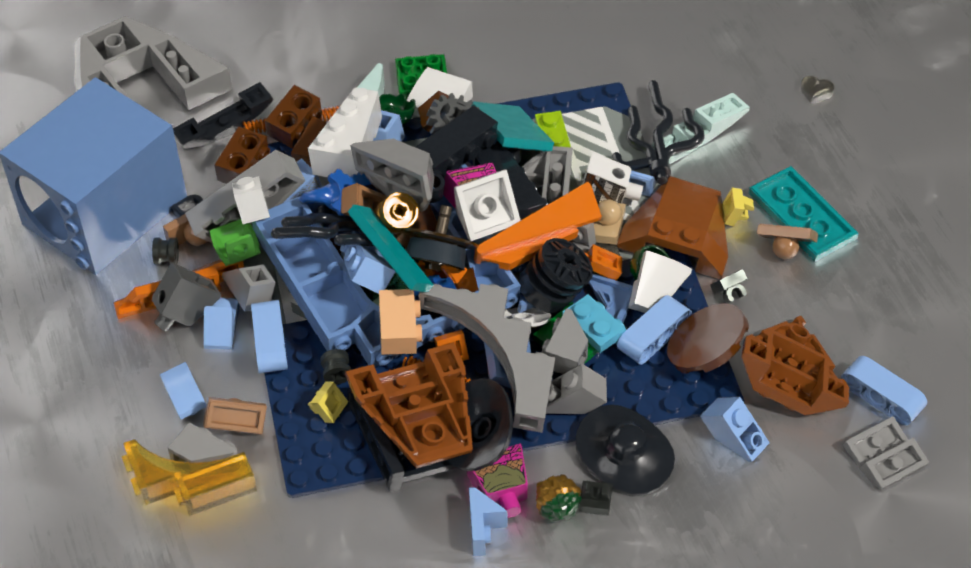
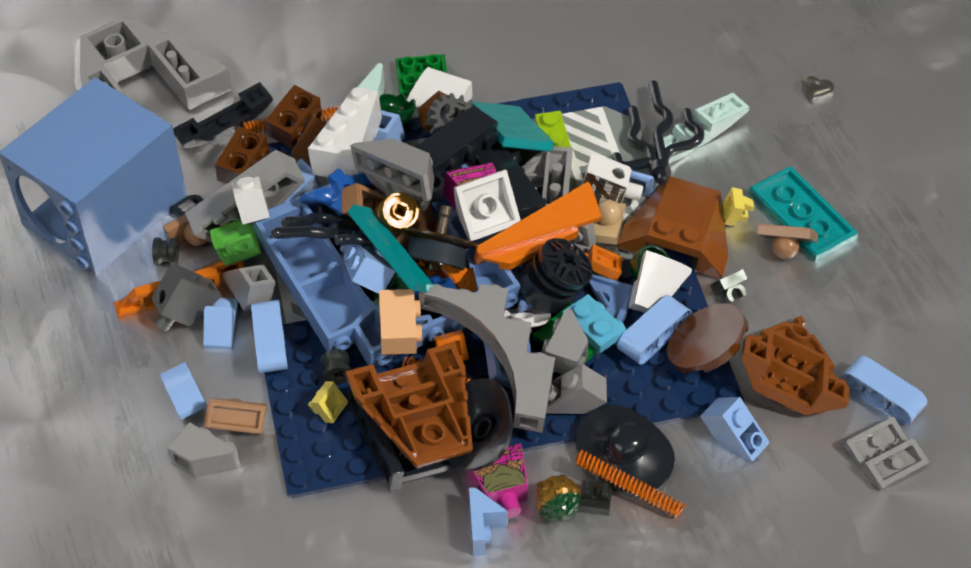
(193, 484): clear yellow arch -> none
(663, 504): none -> orange piece

